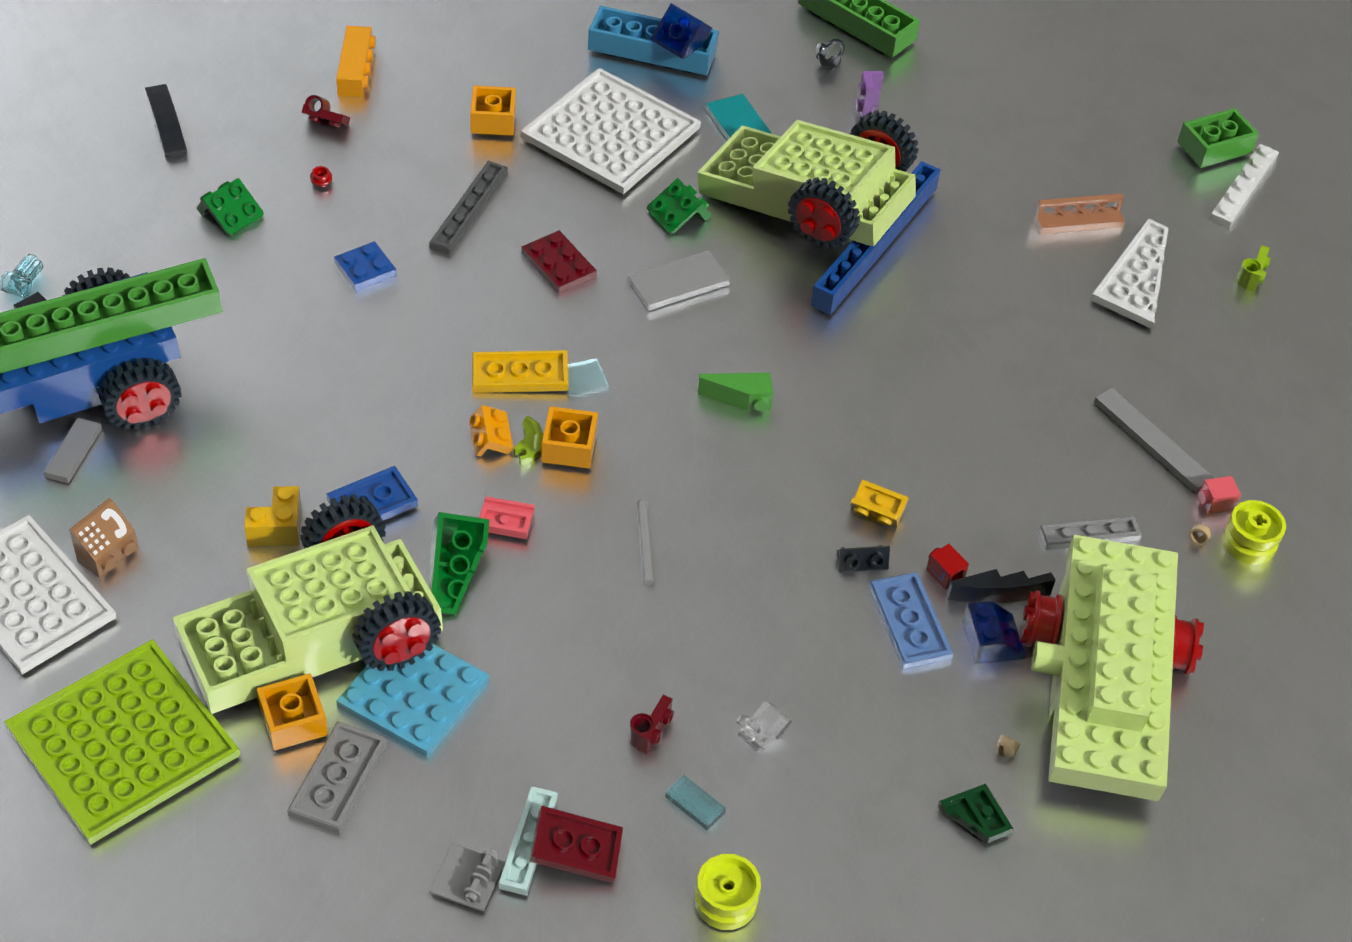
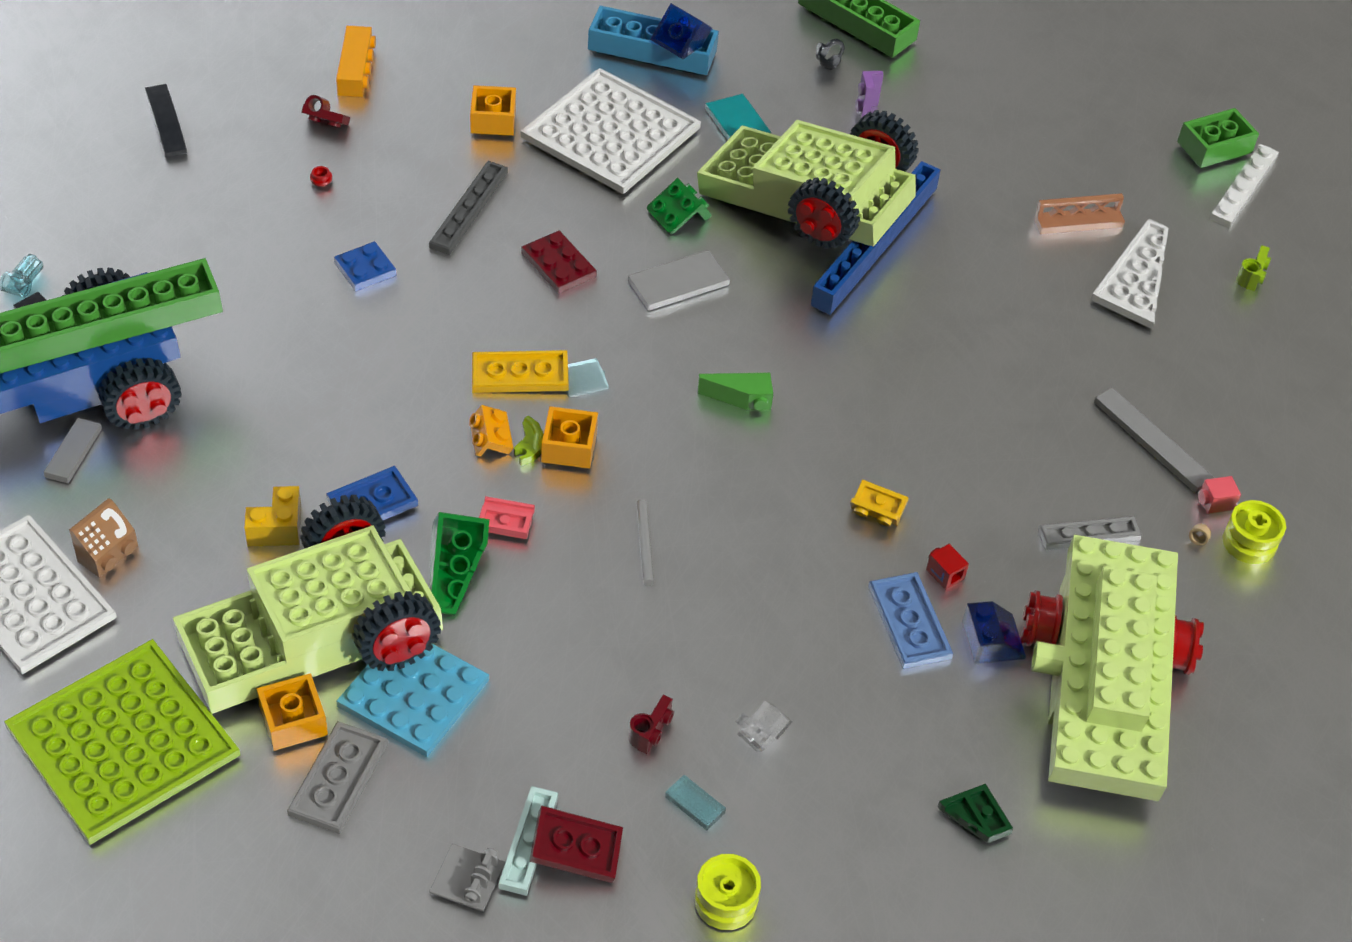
(231, 206): green bracket -> none
(863, 558): black hinge -> none
(997, 588): black slope -> none
(1007, 746): tan hinge -> none

